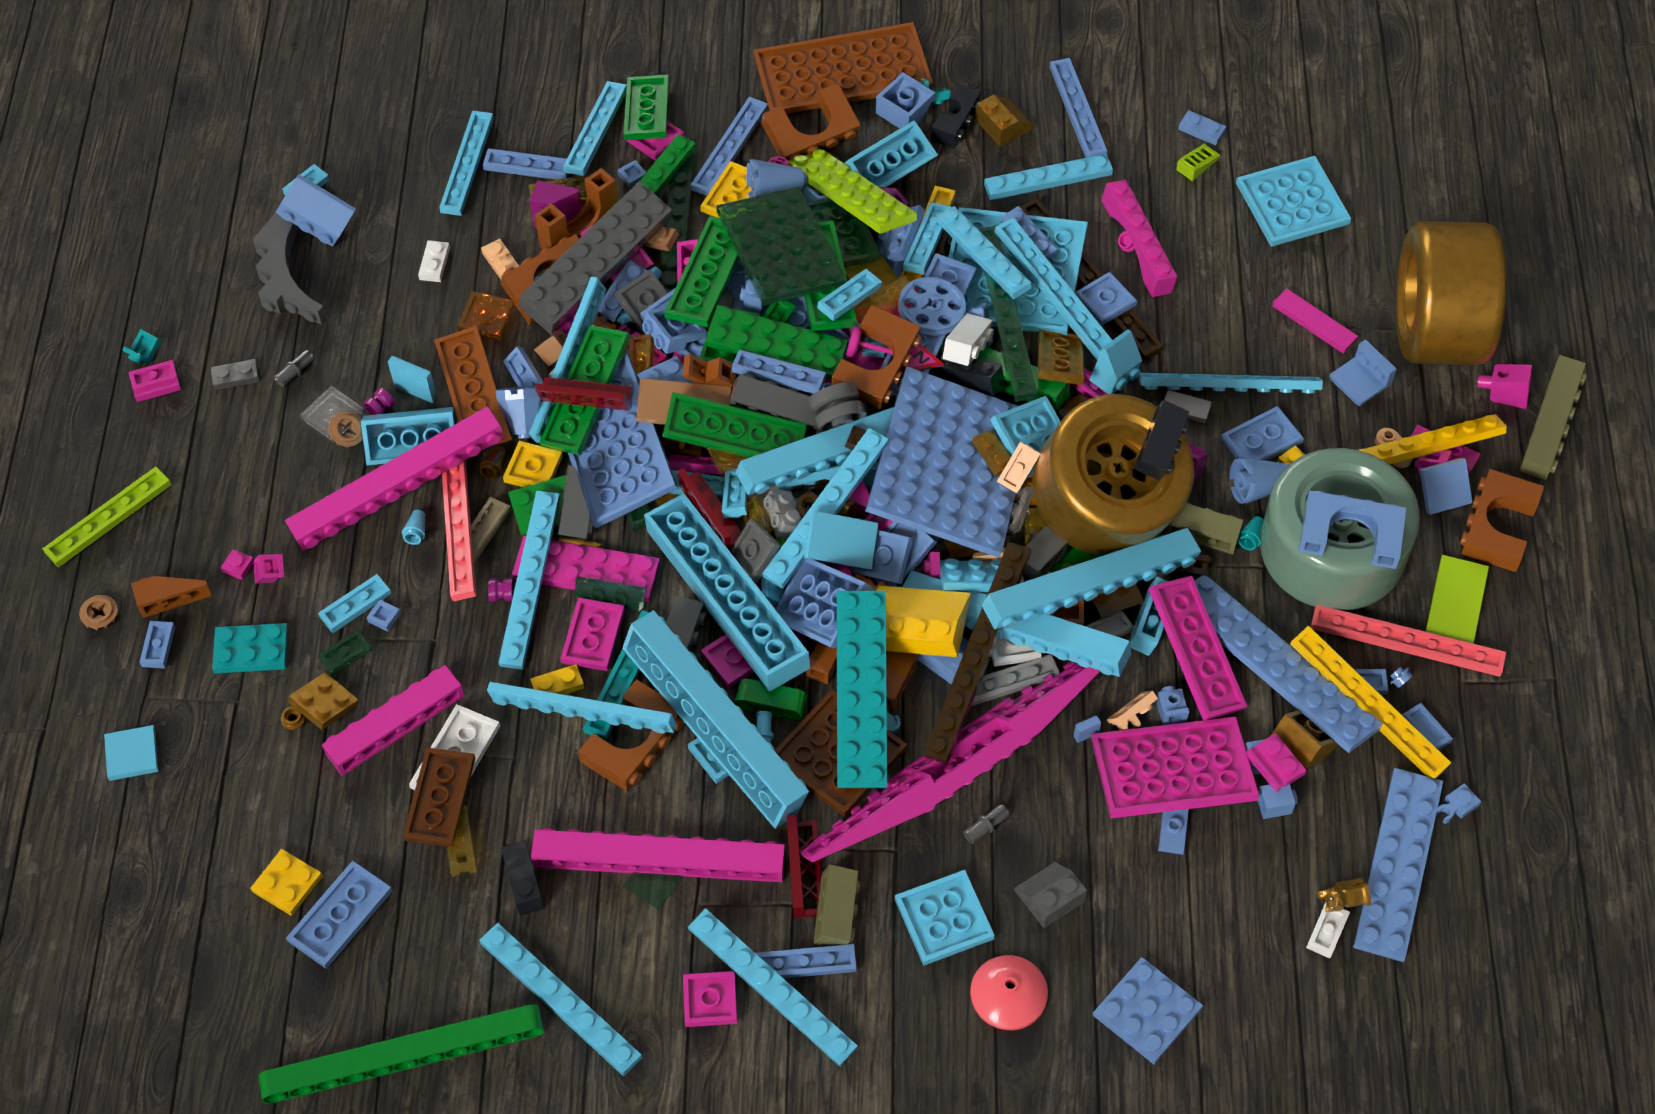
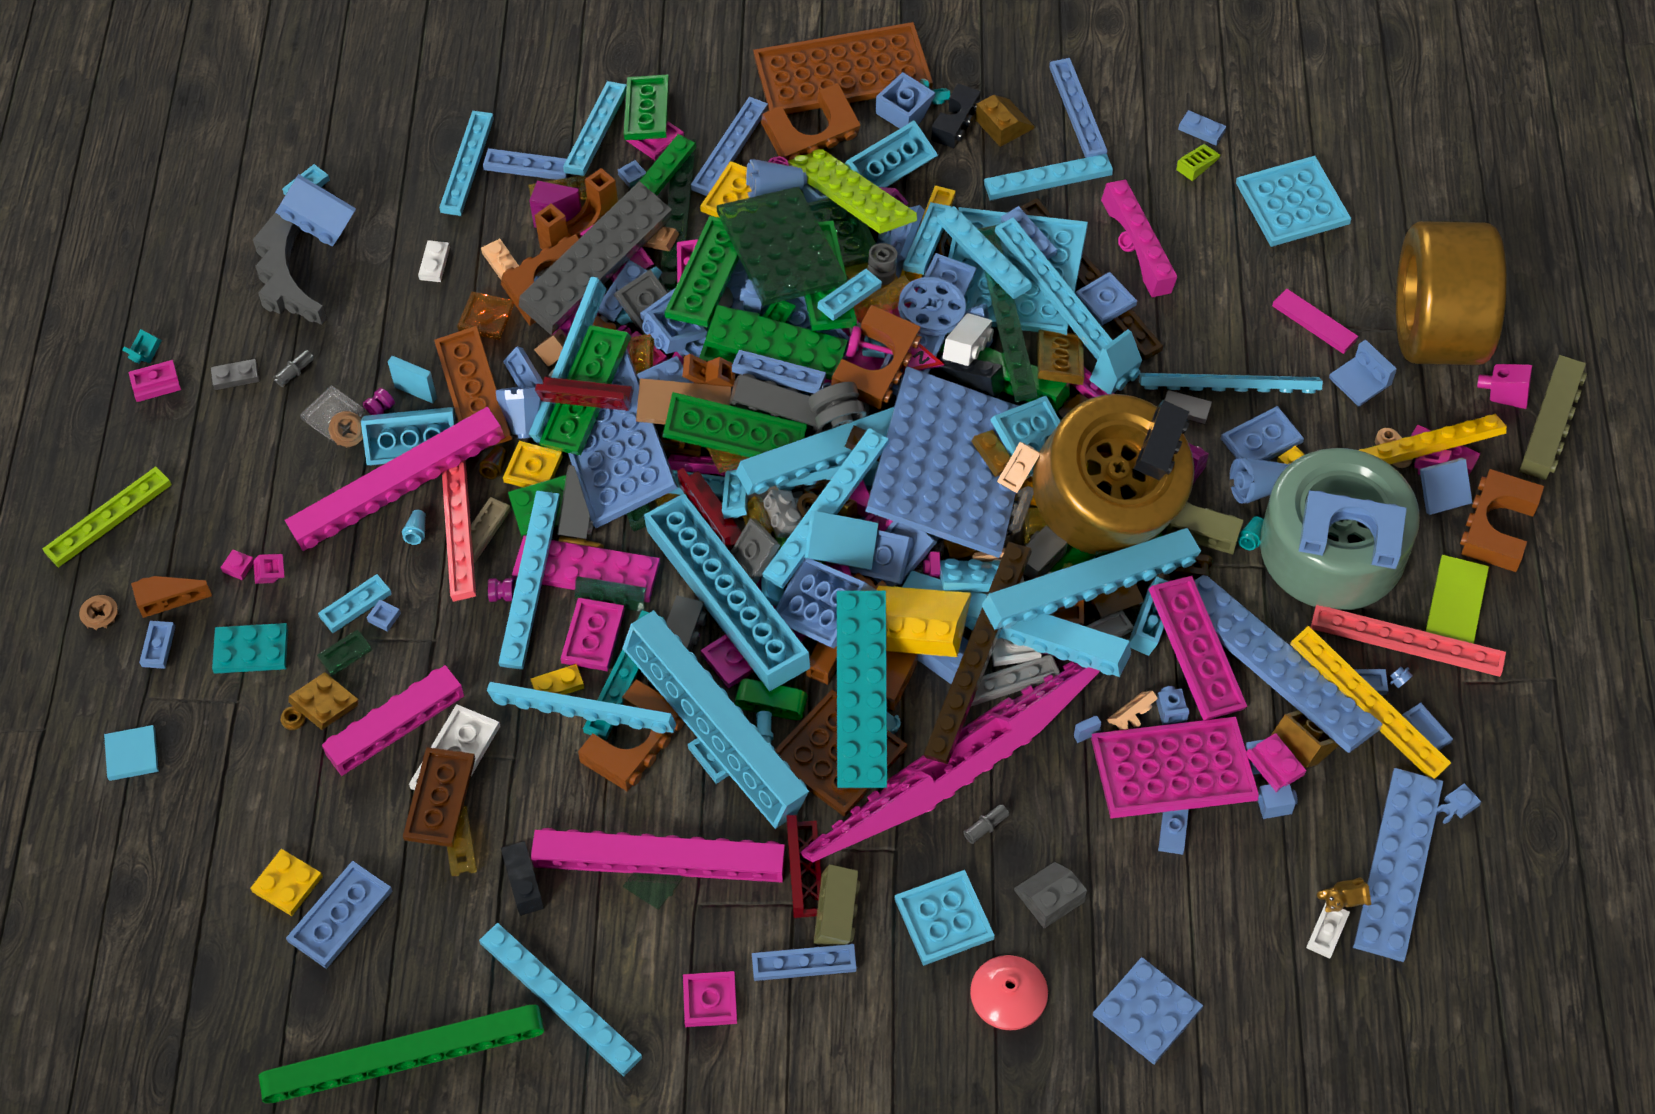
(773, 987): medium azure plate -> none
(883, 262): none -> dark grey wheel

